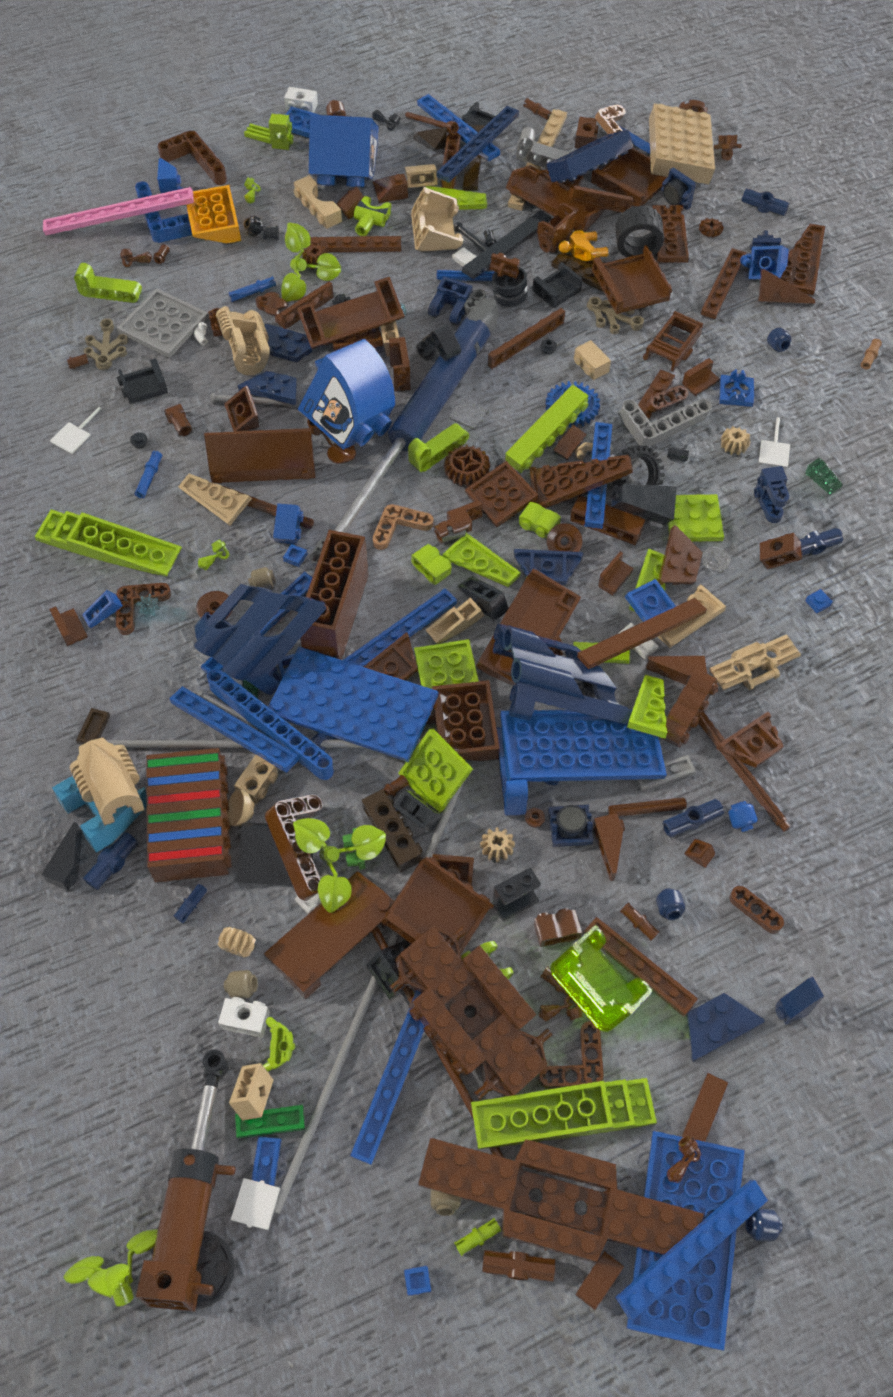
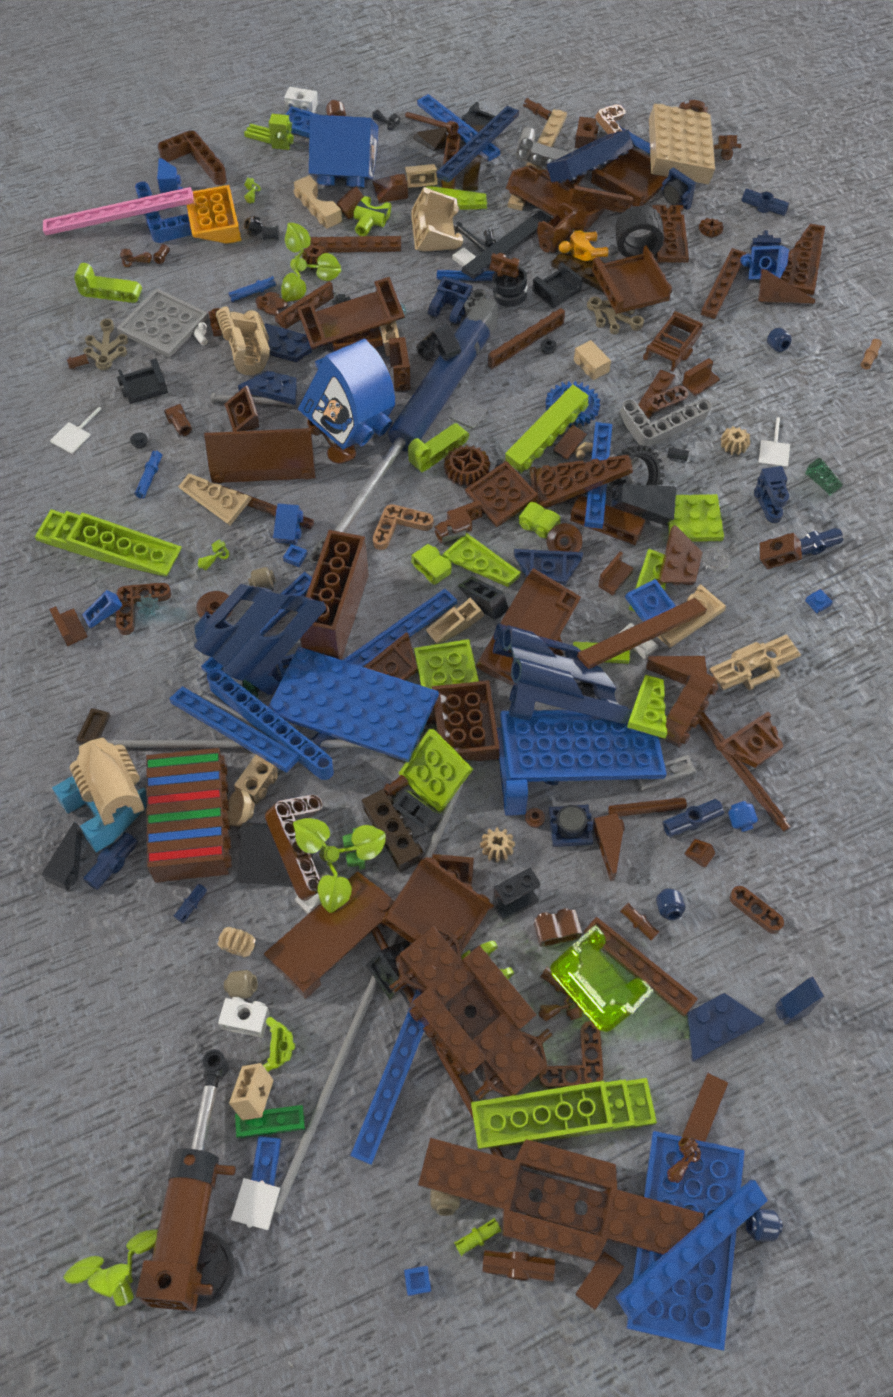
(735, 399): blue piece -> none

